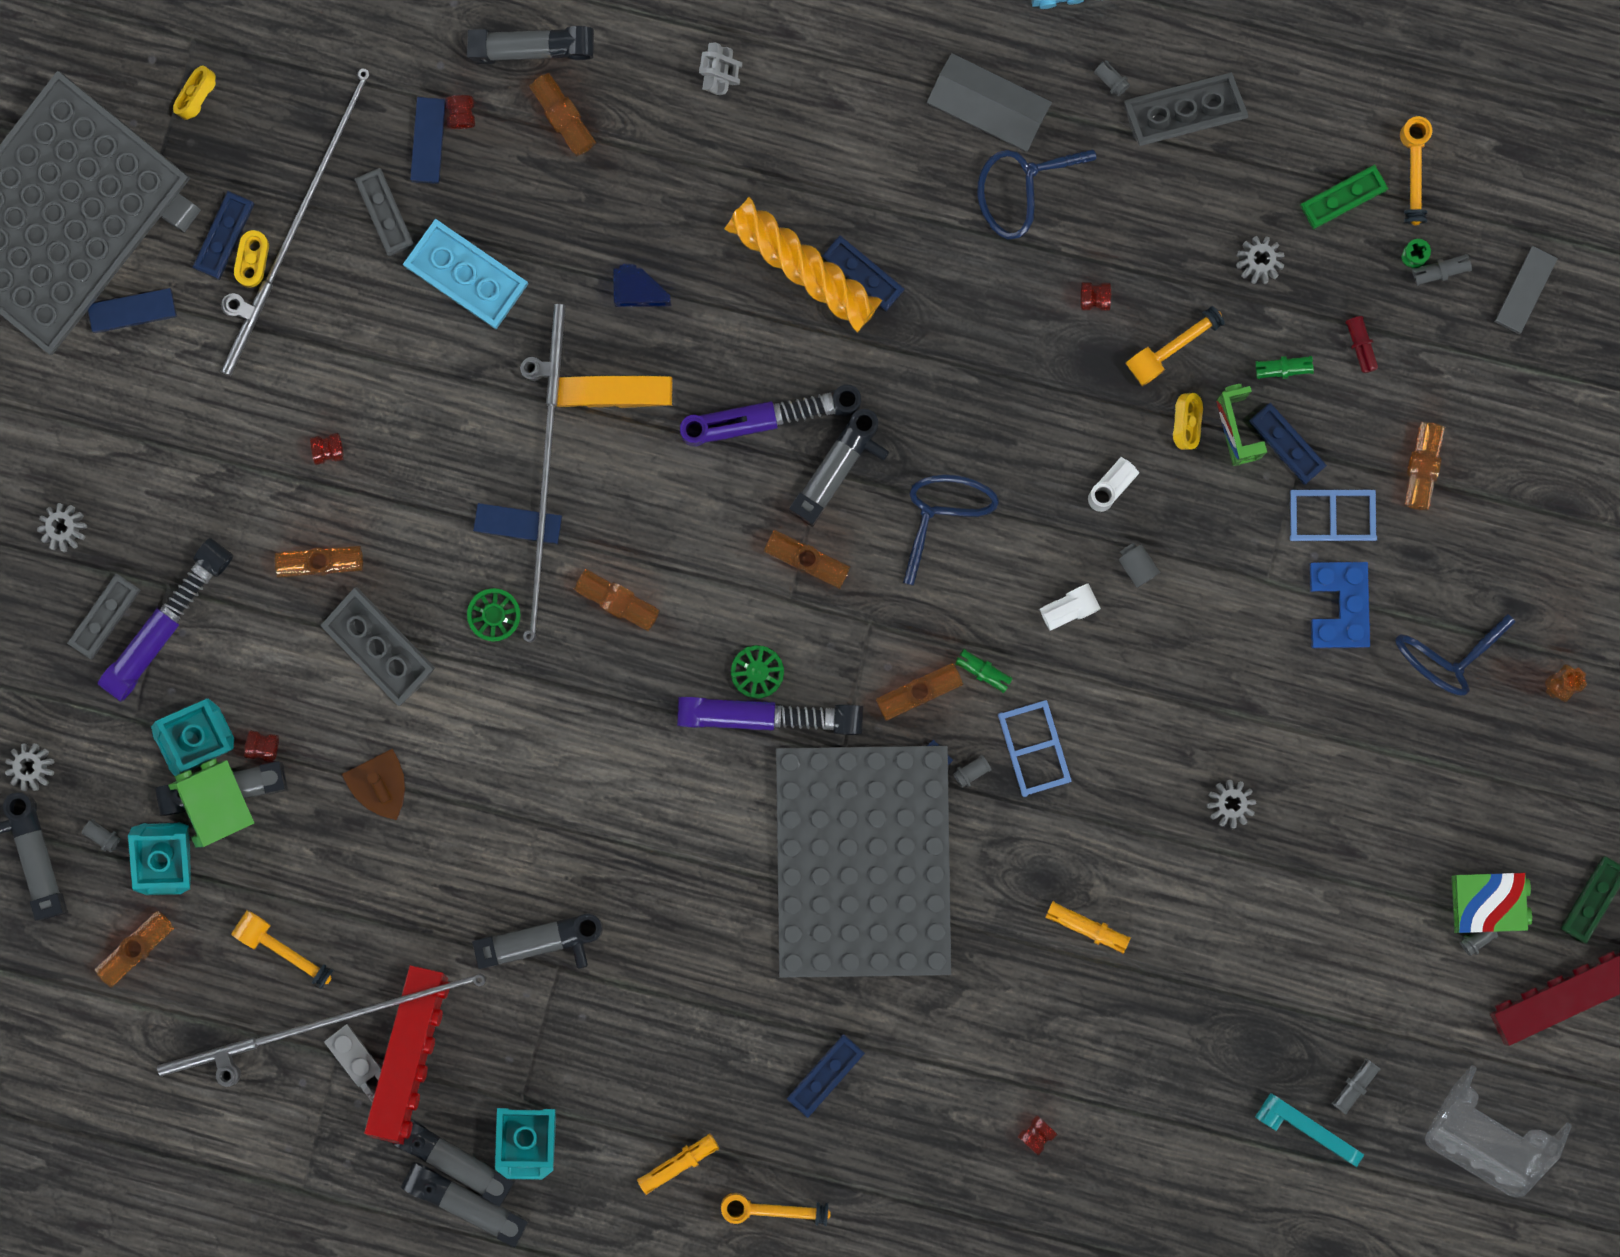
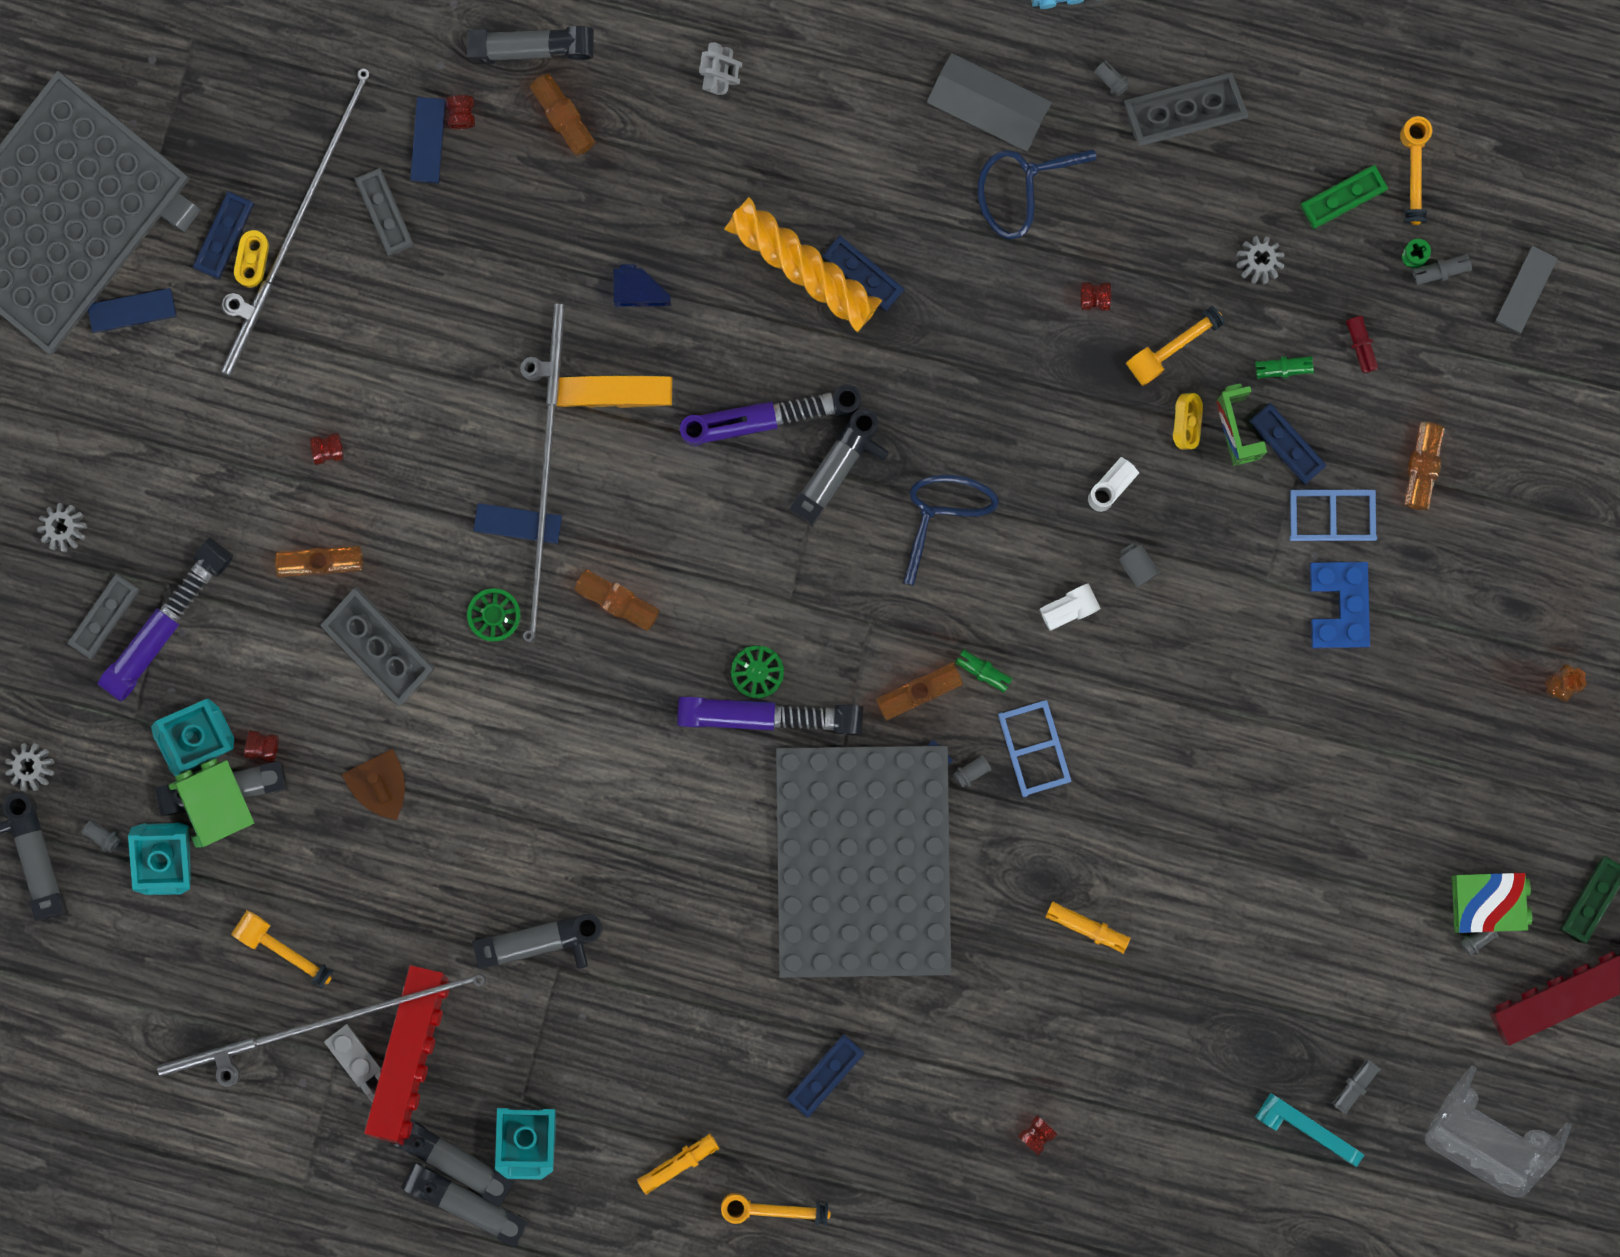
(121, 961): clear orange piece -> none
(194, 93): yellow plate -> none
(465, 274): medium azure plate -> none
(790, 550): clear orange piece -> none
(1231, 793): light grey gear -> none
(1457, 668): dark blue piece -> none

